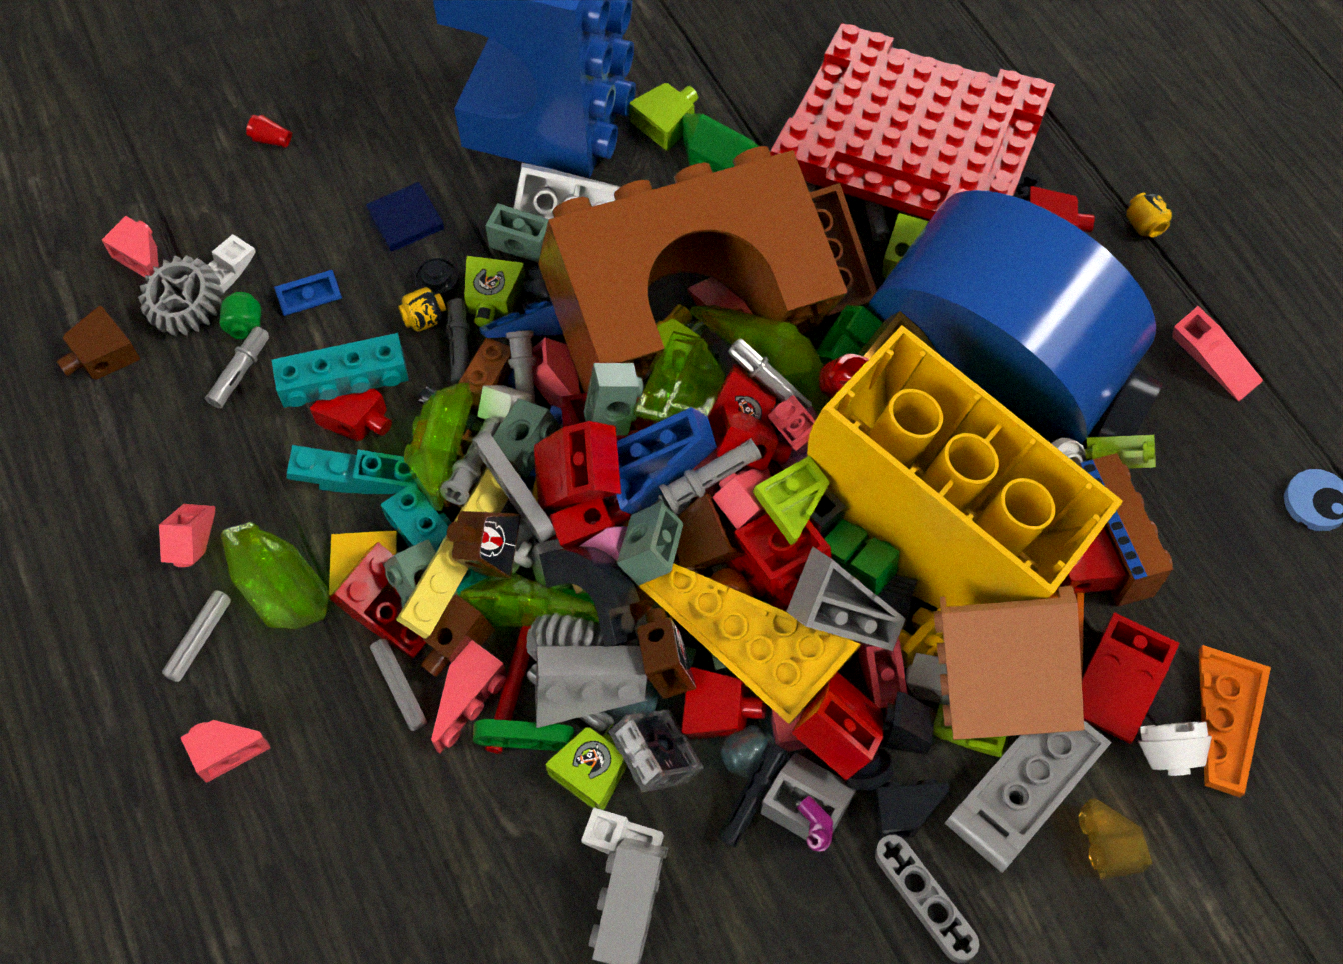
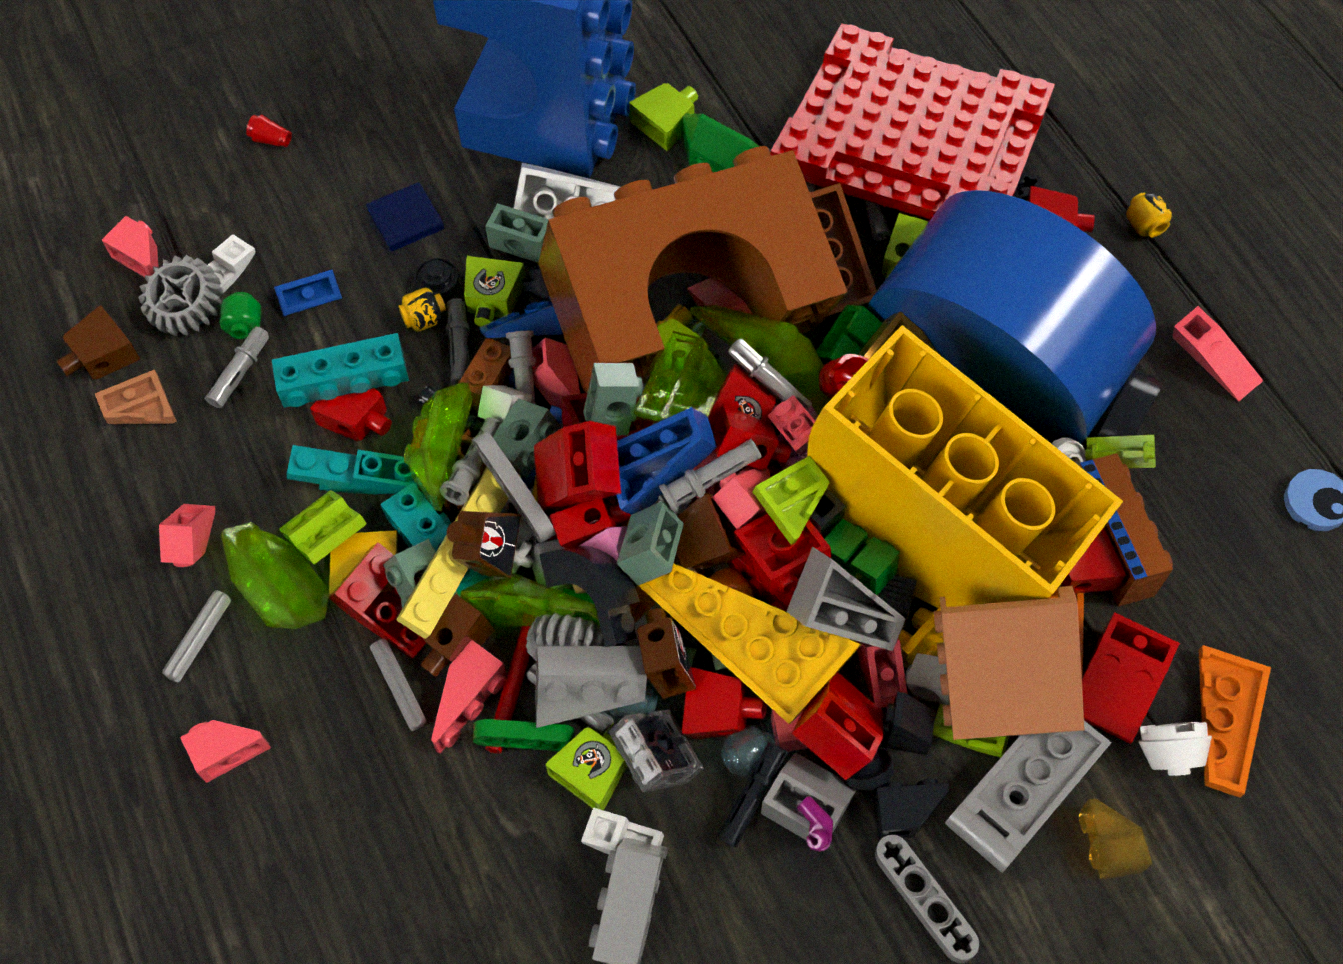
(136, 402): none -> nougat wing
(322, 526): none -> lime slope

